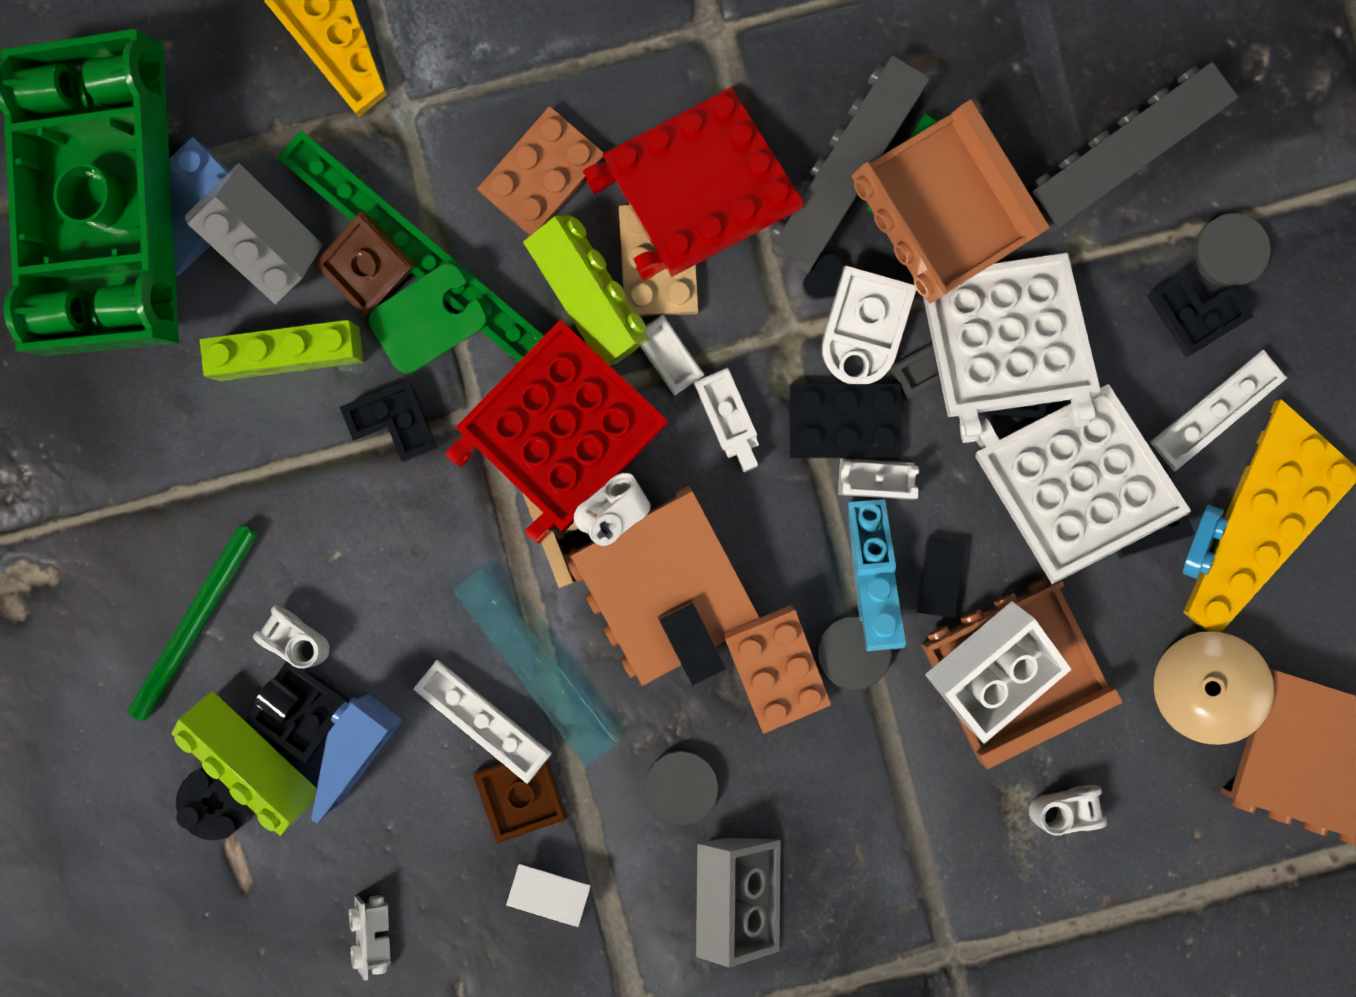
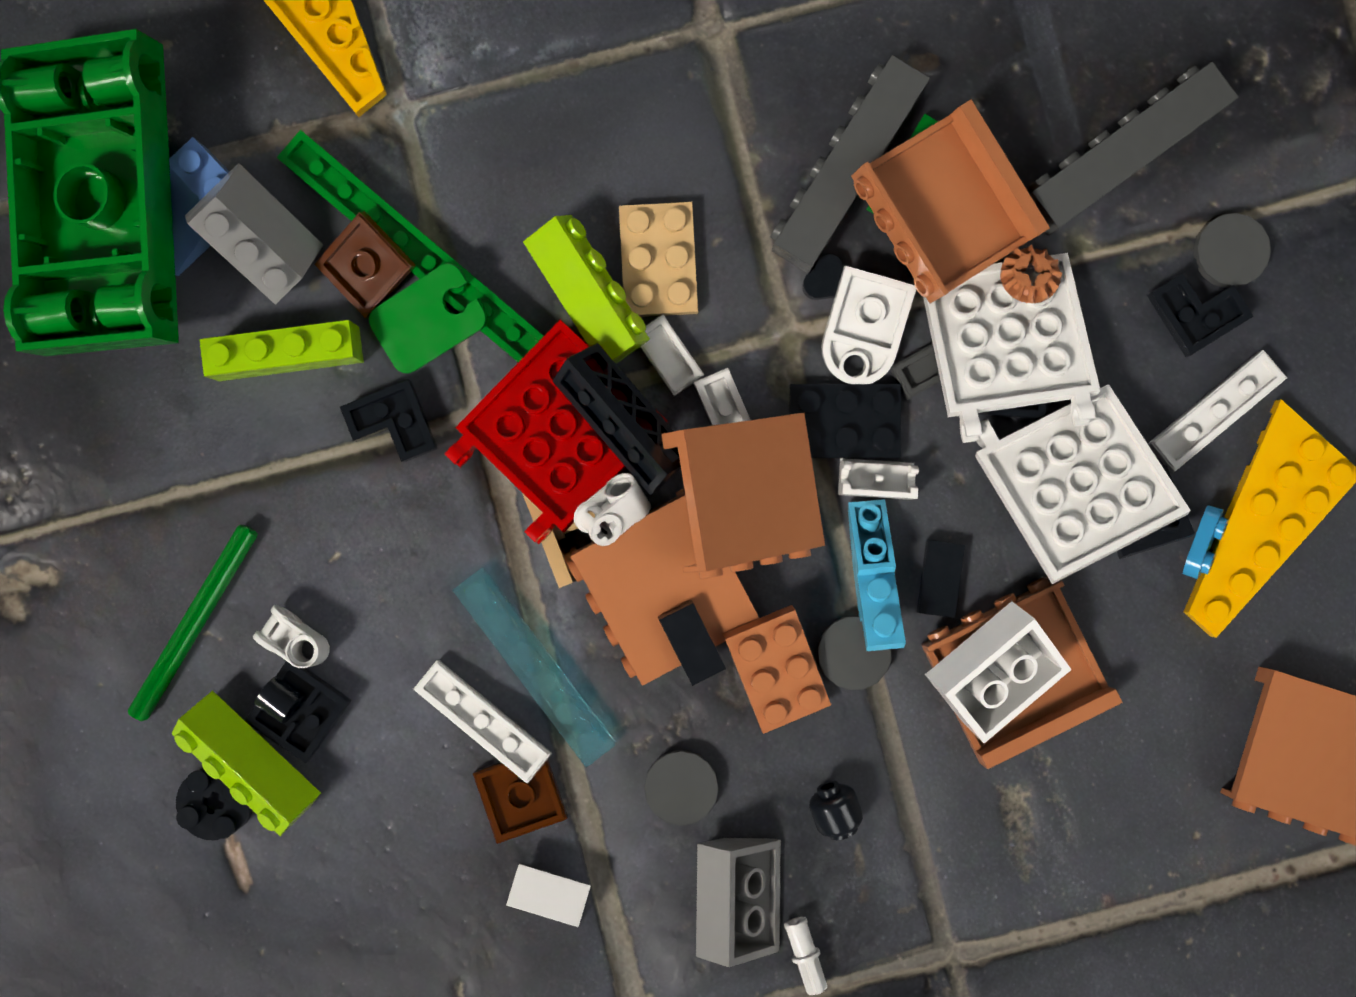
(350, 747): medium blue slope -> none
(370, 951): white hinge -> none
(540, 172): nougat plate -> none
(616, 419): none -> black fence
(698, 184): red plate -> none
(748, 492): none -> nougat panel
(806, 955): none -> white axle
(836, 810): none -> black head
(1018, 283): none -> nougat gear
(1076, 810): white piece -> none
(1218, 657): tan dish -> none

